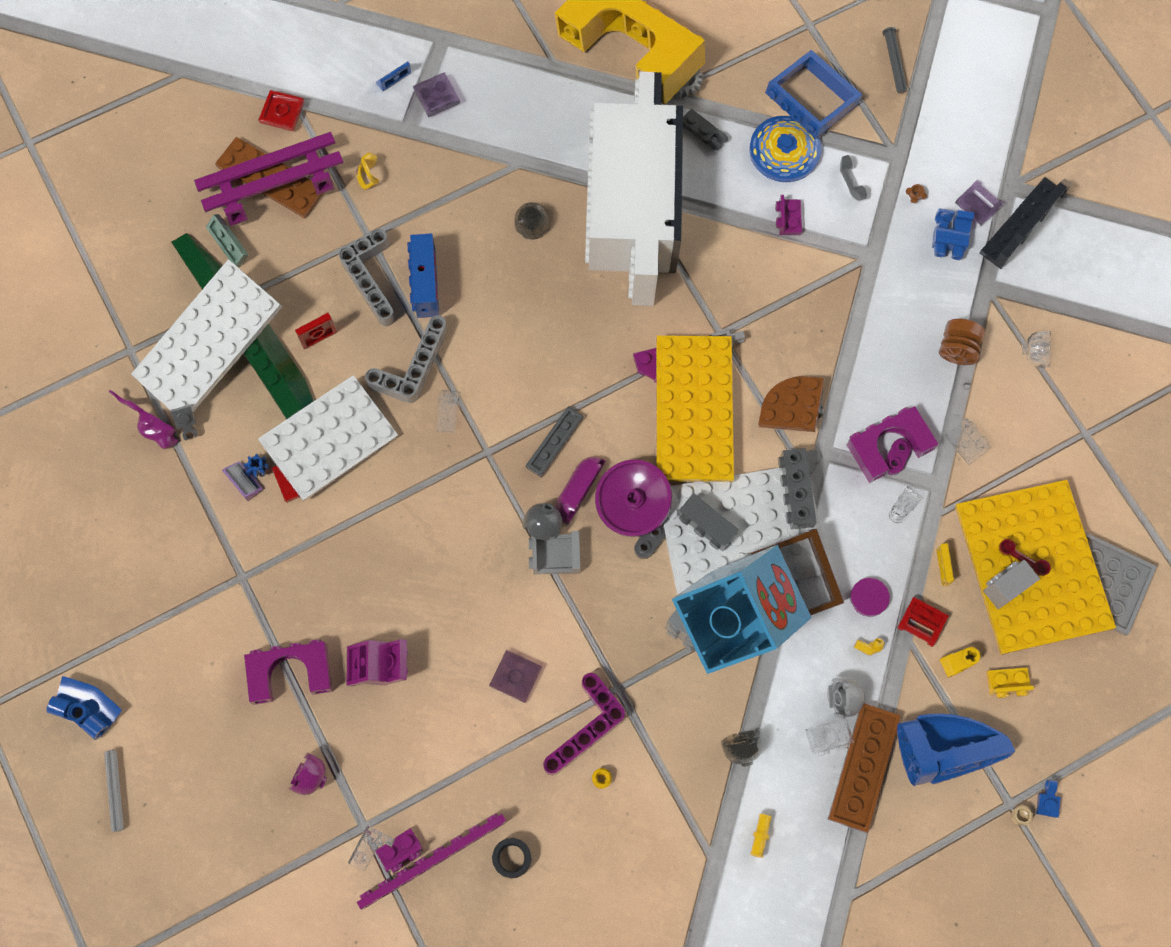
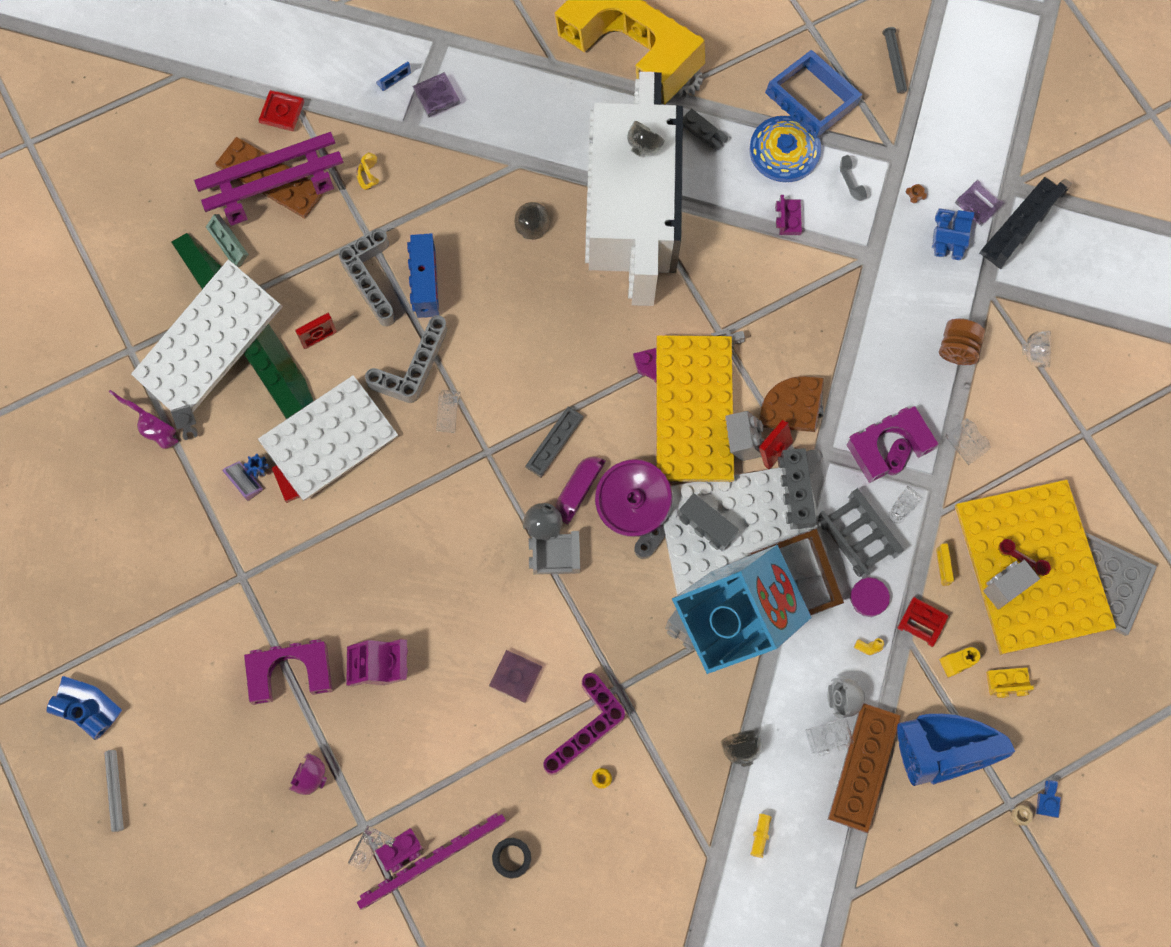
(643, 140): none -> clear smoke cylinder
(744, 435): none -> light grey brick
(775, 443): none -> red plate
(868, 517): none -> dark grey fence

